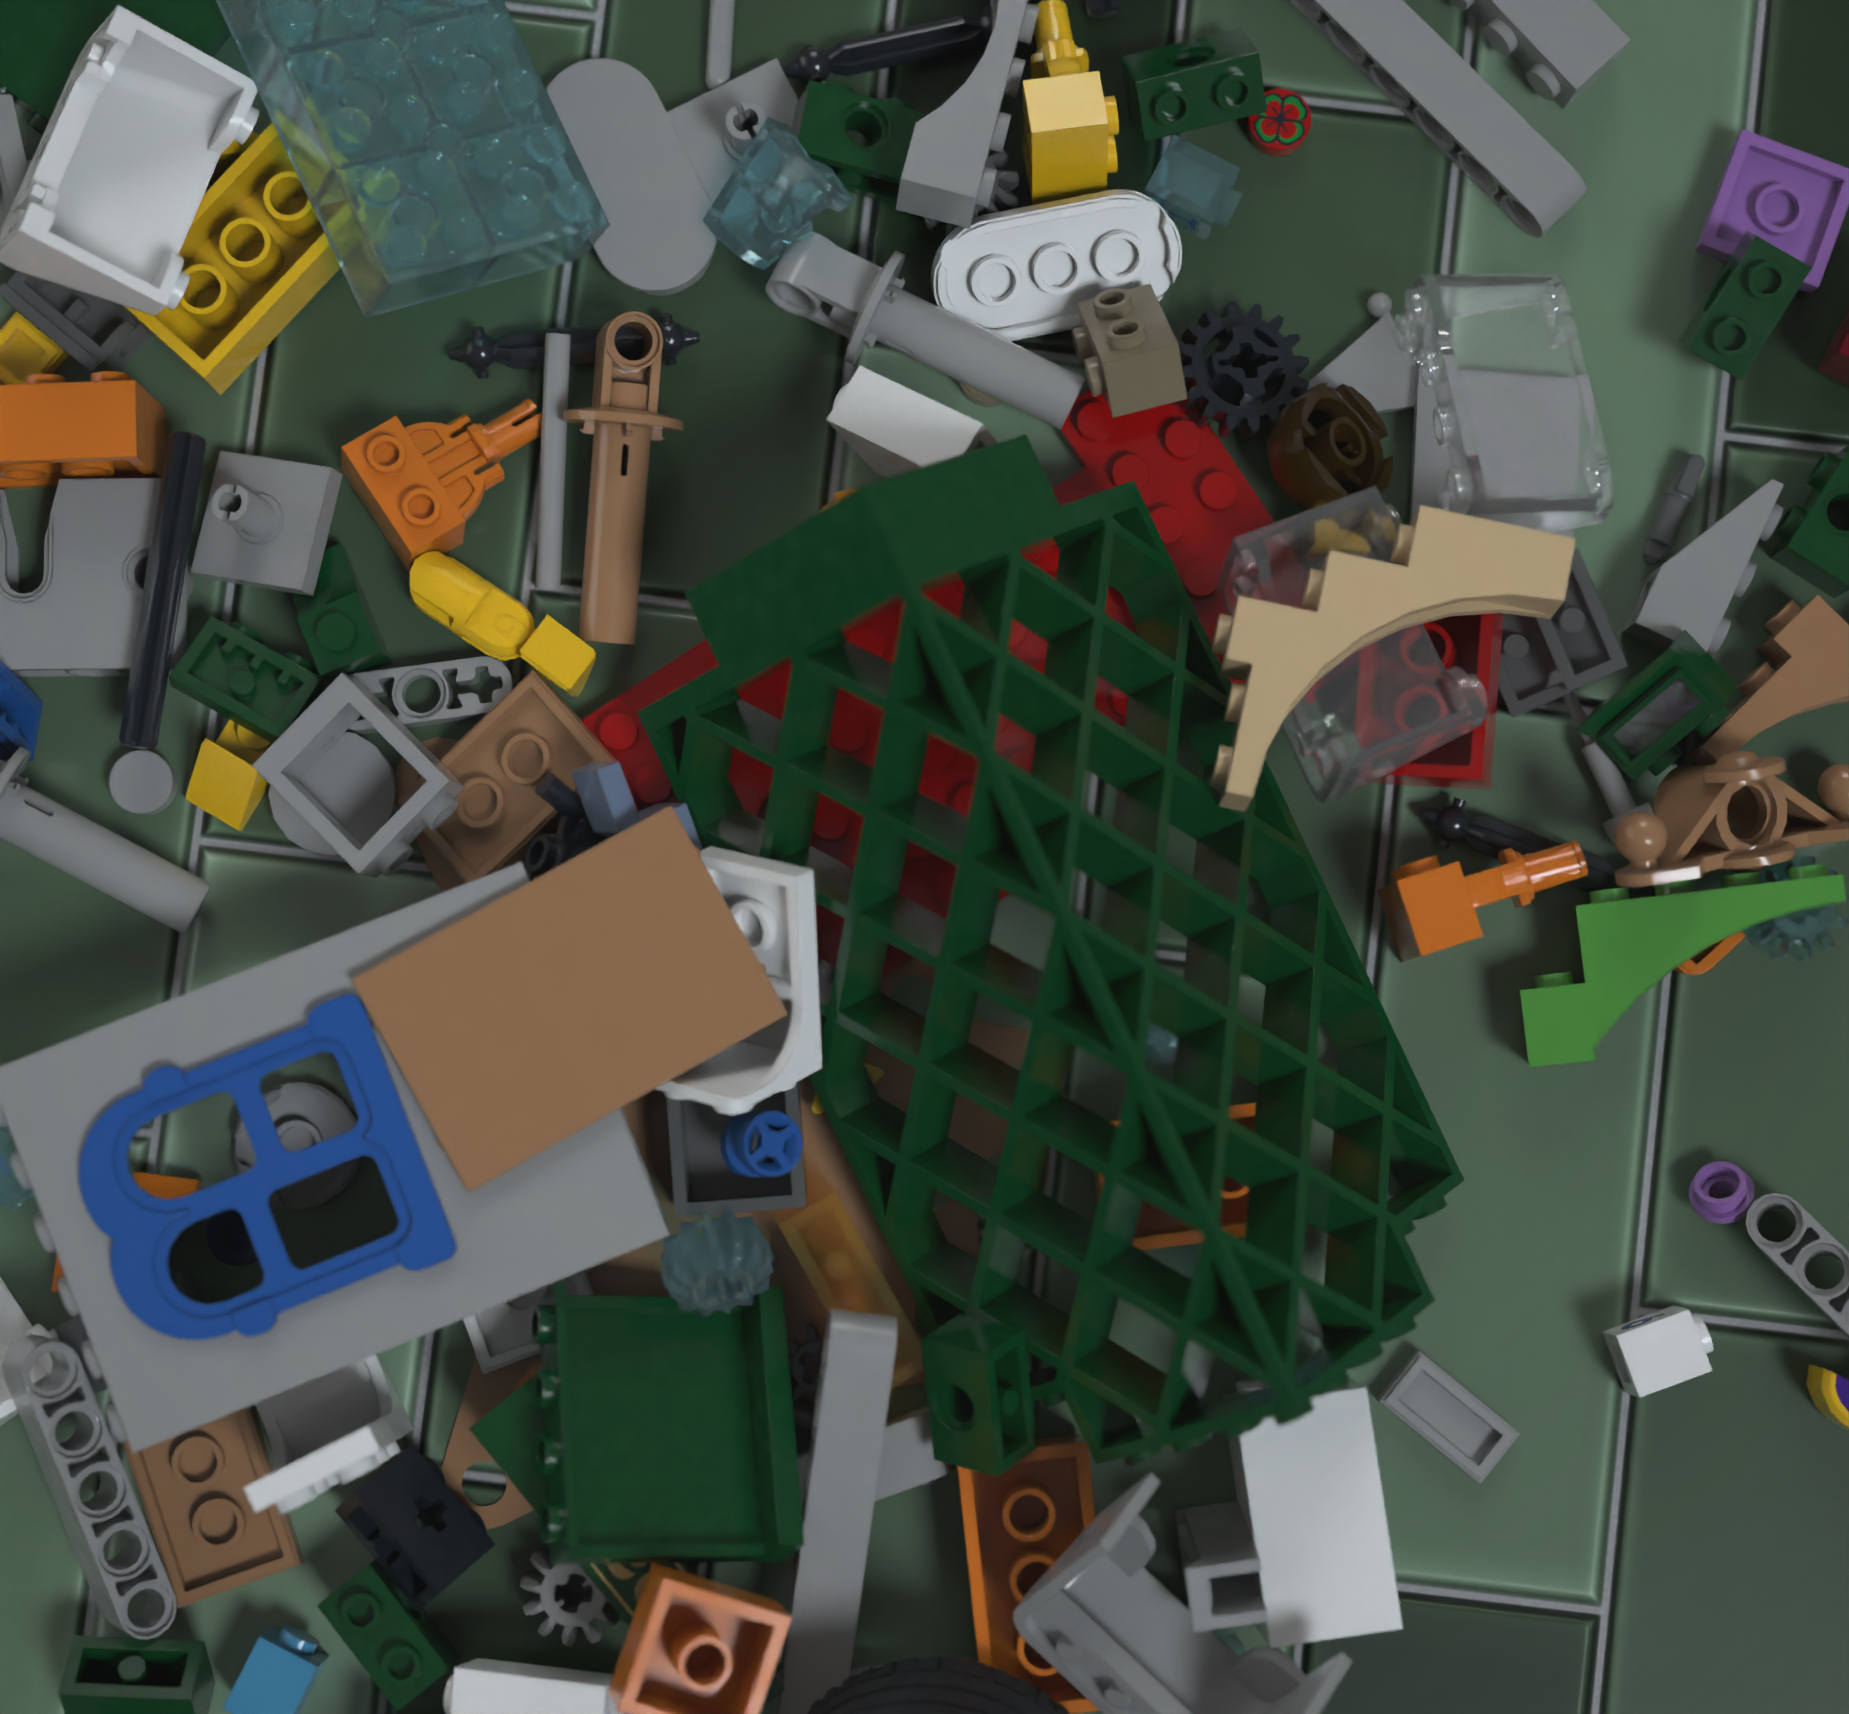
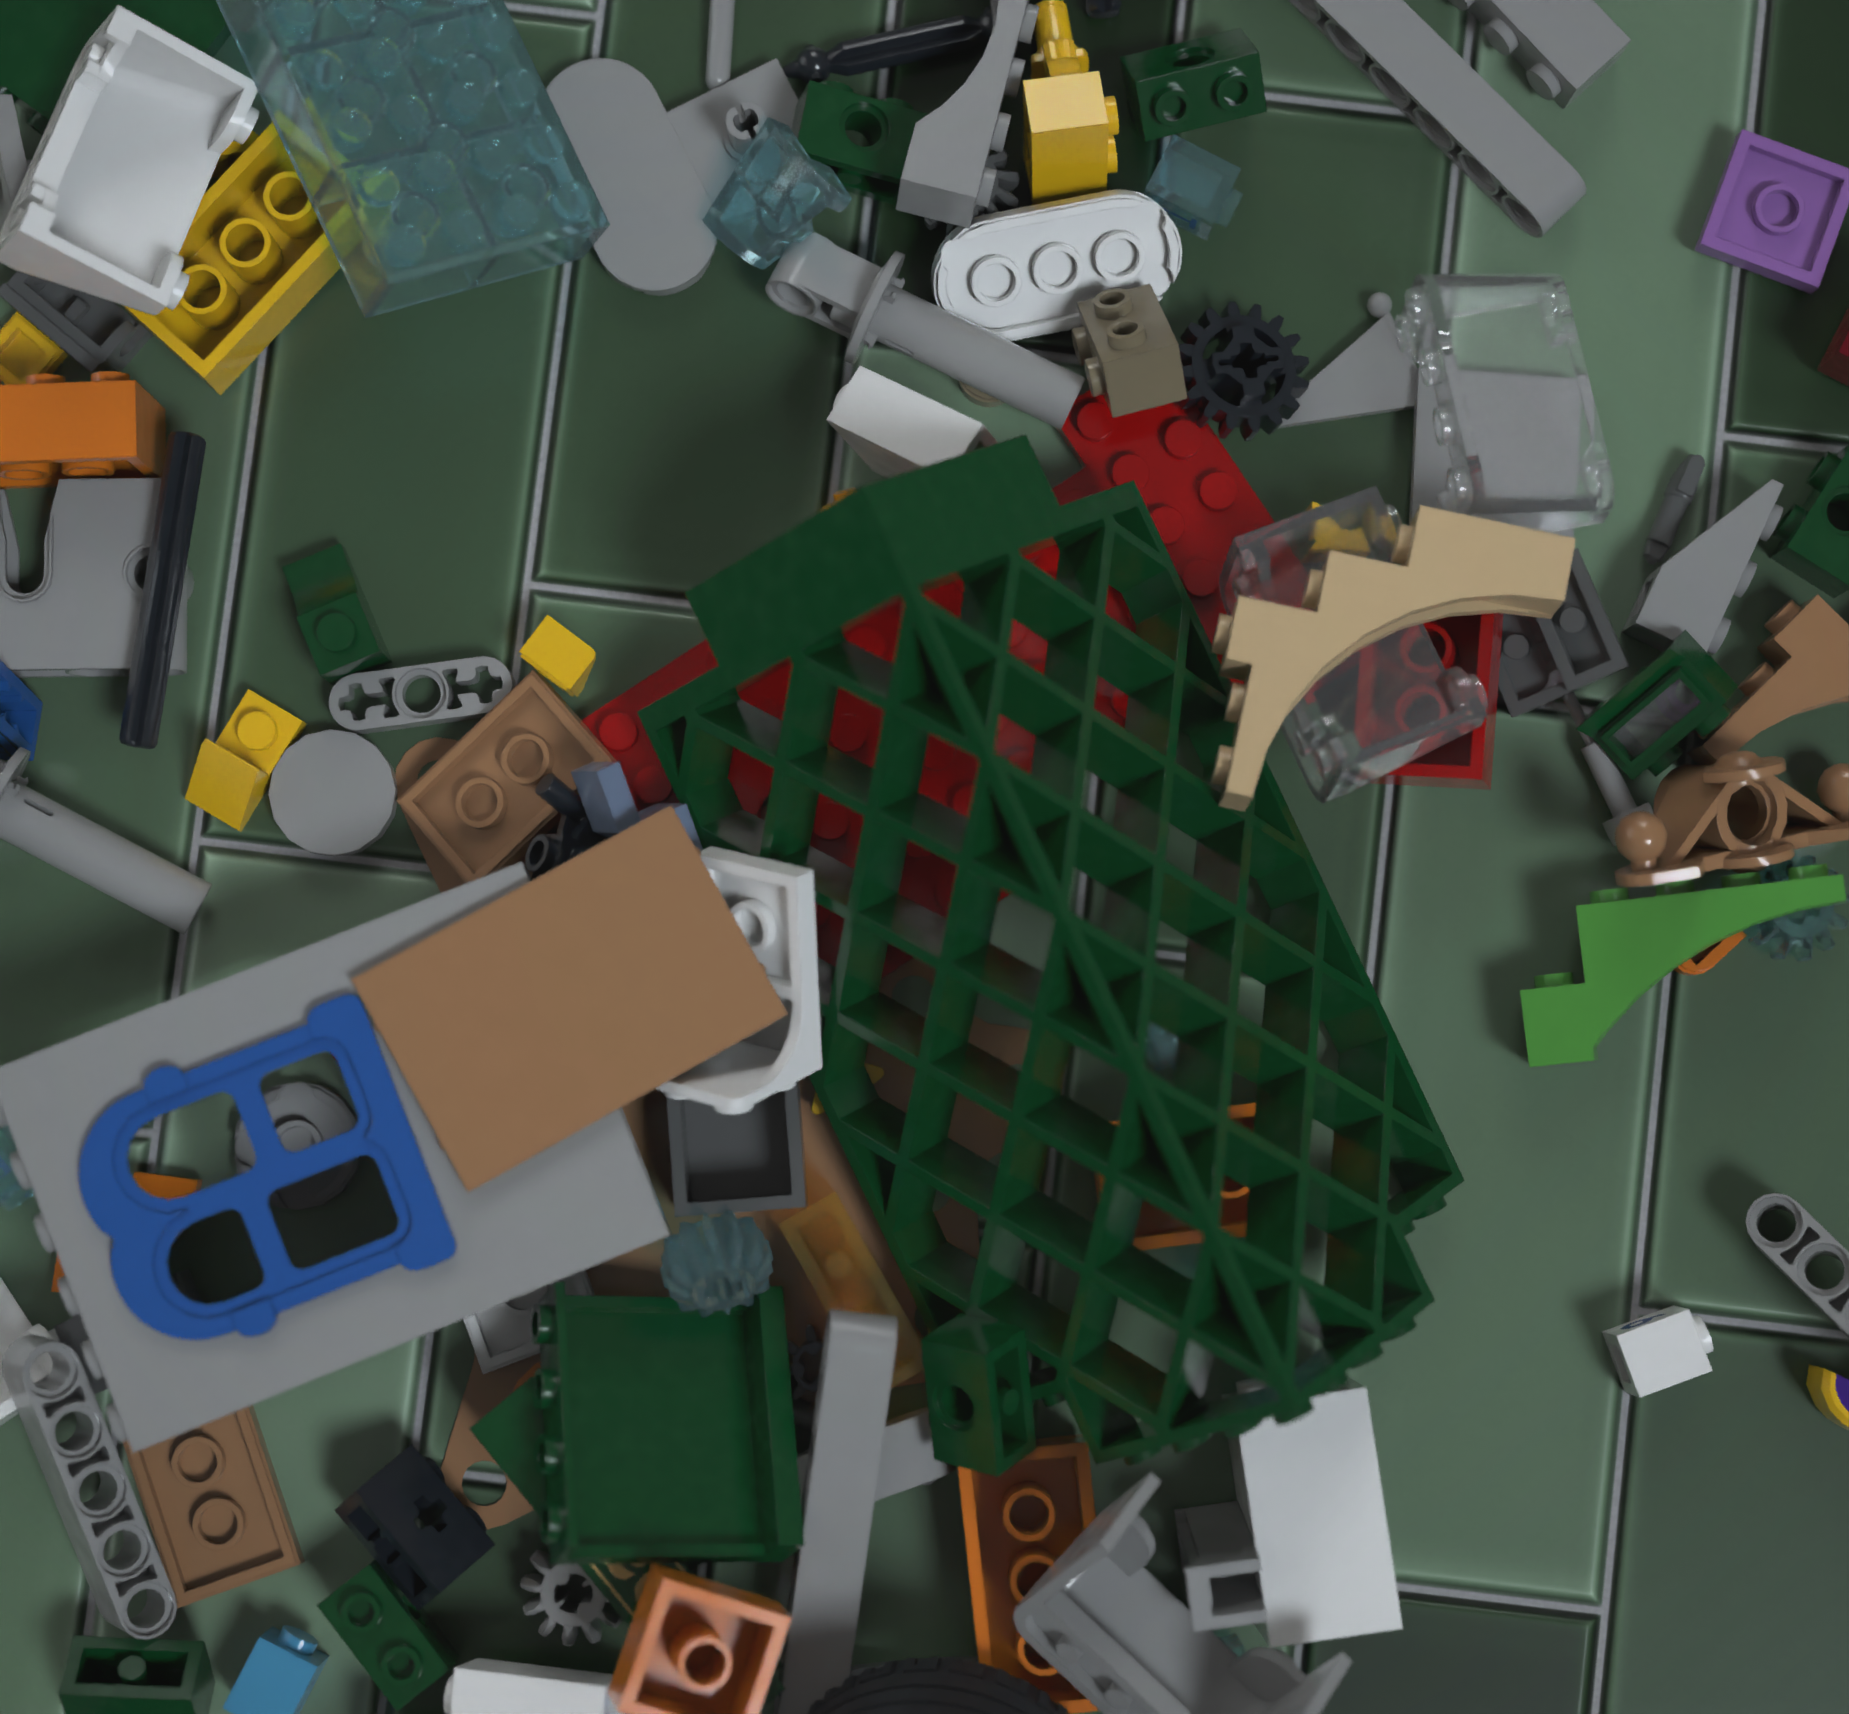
(143, 783): light grey tile -> none
(230, 1239): dark blue tile -> none
(246, 680): dark green bracket -> none
(266, 523): light grey tile -> none
(316, 732): light grey window -> none
(328, 1433): white bracket -> none
(432, 475): orange brick -> none
(470, 606): yellow arm -> none
(527, 347): black wheel -> none
(552, 461): light grey bar -> none
(622, 429): medium nougat piece -> none
(776, 1149): blue wheel -> none
(1282, 126): tile -> none
(1328, 446): dark brown cylinder -> none
(1436, 905): orange brick -> none
(1448, 1416): light grey tile -> none
(1492, 835): black wheel -> none
(1717, 1179): medium lavender plate -> none
(1744, 305): dark green brick -> none

